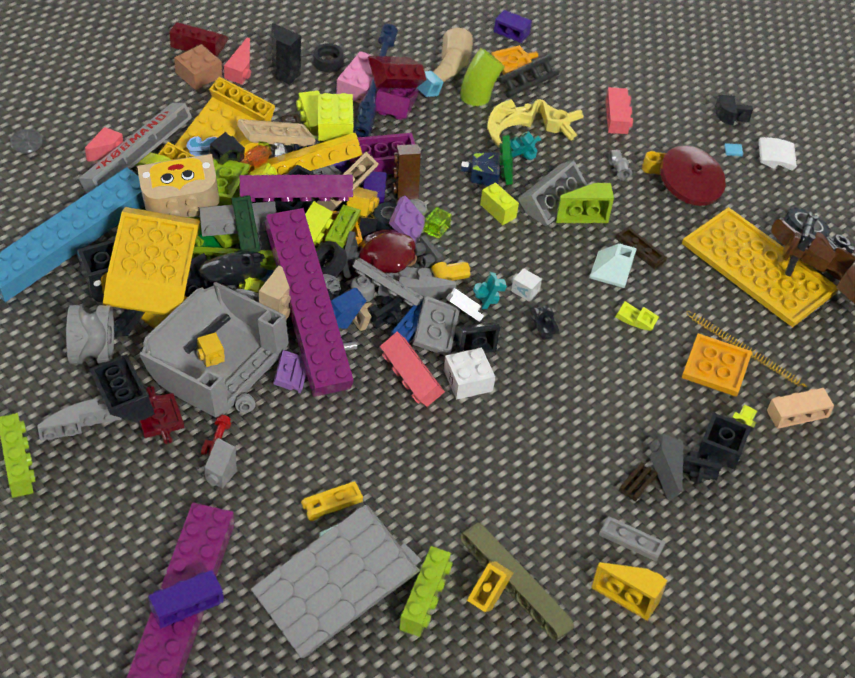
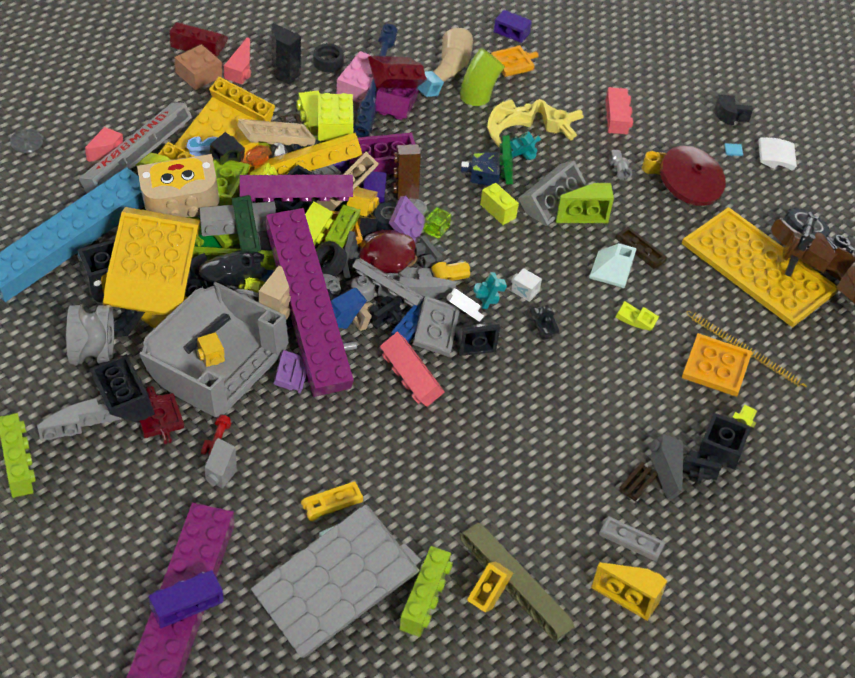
(245, 399): light grey plate -> none
(469, 373): white brick -> none
(520, 73): pearl dark grey bar -> none
(800, 408): light nougat brick -> none

